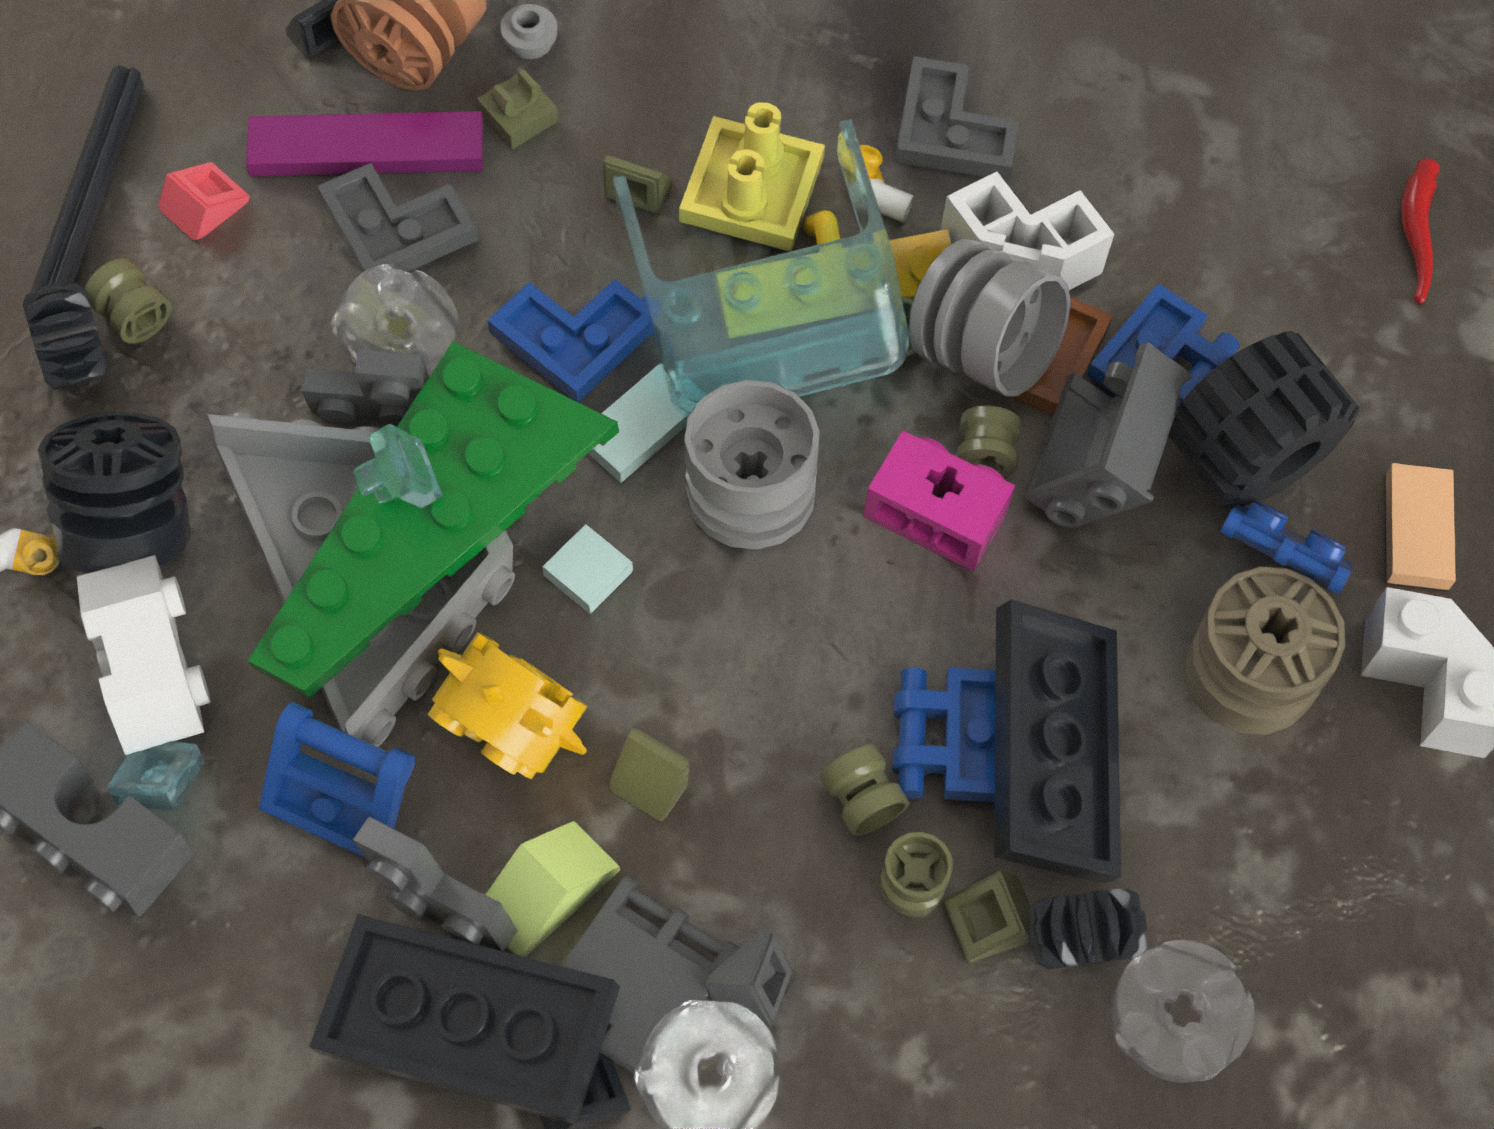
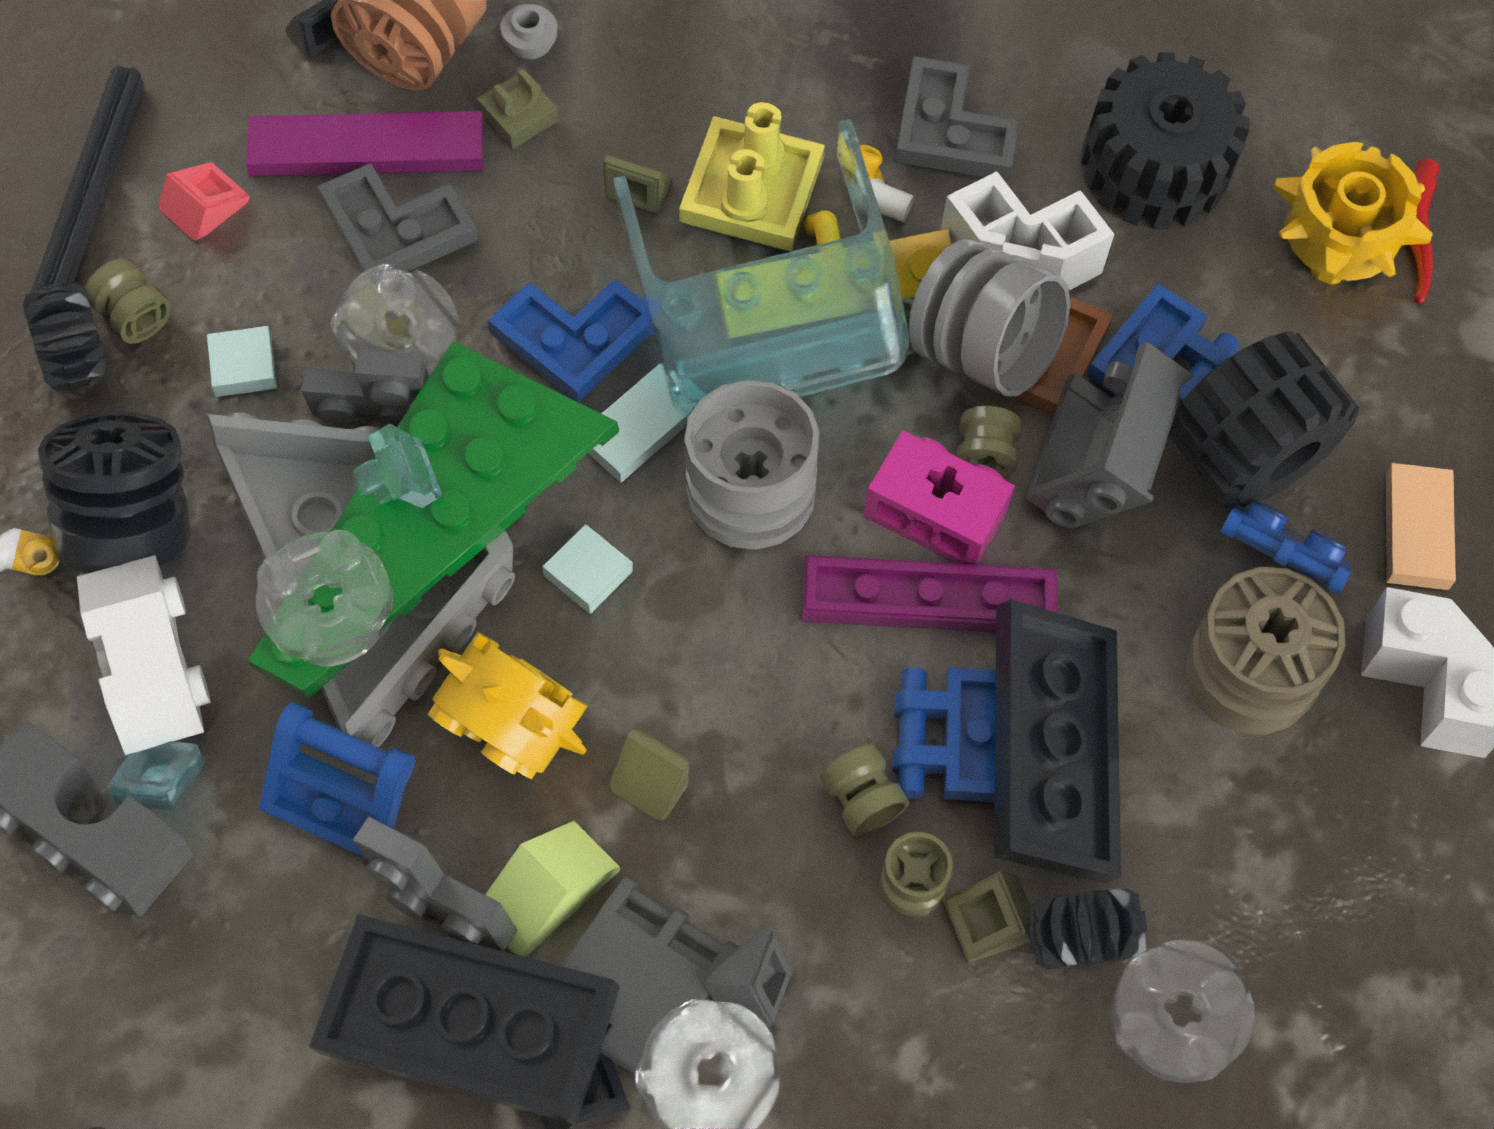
(241, 361): none -> light aqua tile
(290, 581): none -> clear plate
(918, 592): none -> magenta tile
(1176, 138): none -> black wheel
(1351, 212): none -> yellow brick

